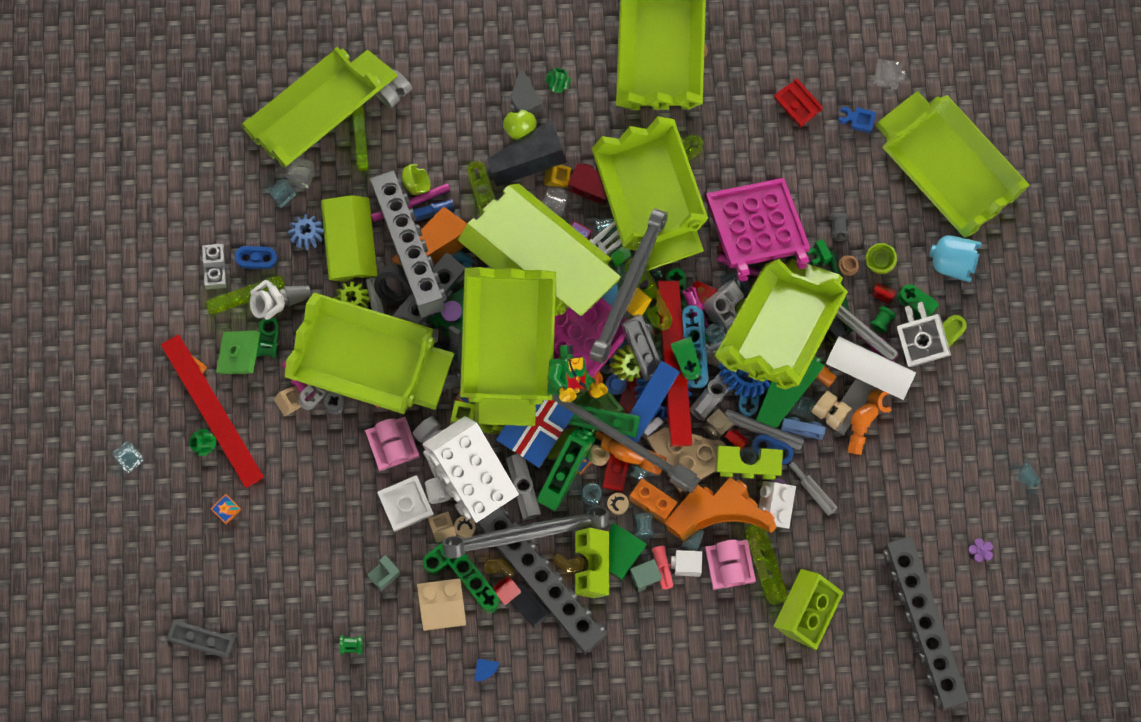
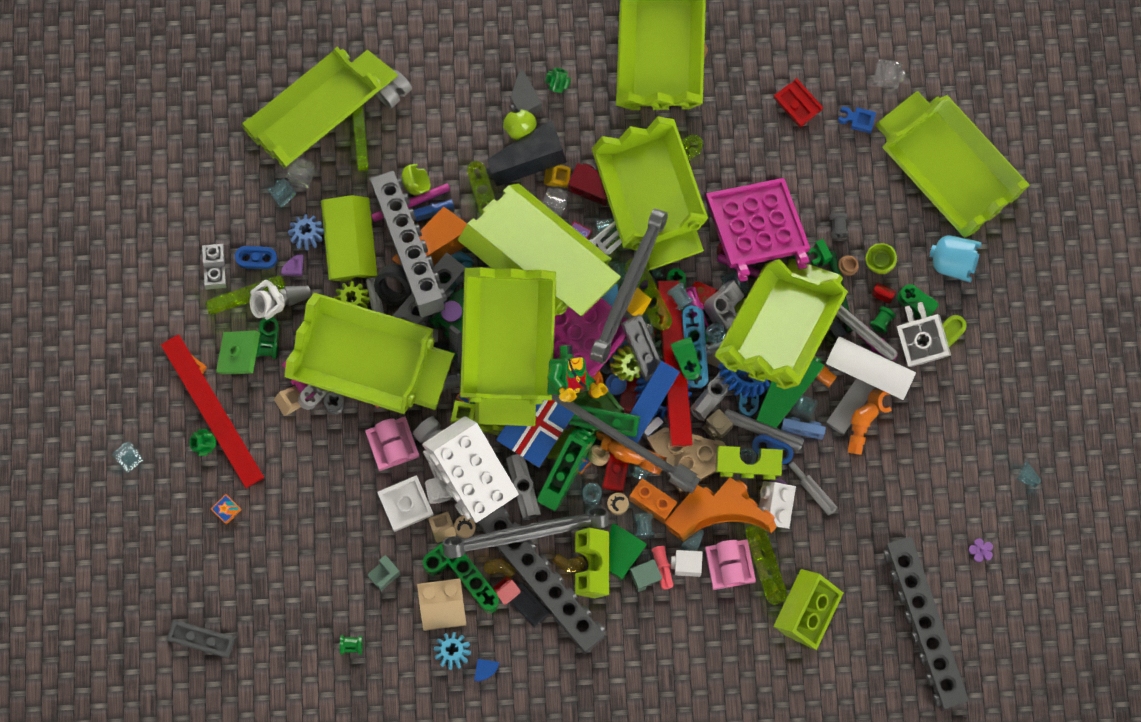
(293, 267): none -> medium lavender tile
(447, 646): none -> medium azure gear
(619, 256): green slope -> none
(680, 296): none -> clear light blue bush
(737, 438): red tile -> none
(825, 406): tan wheel -> none

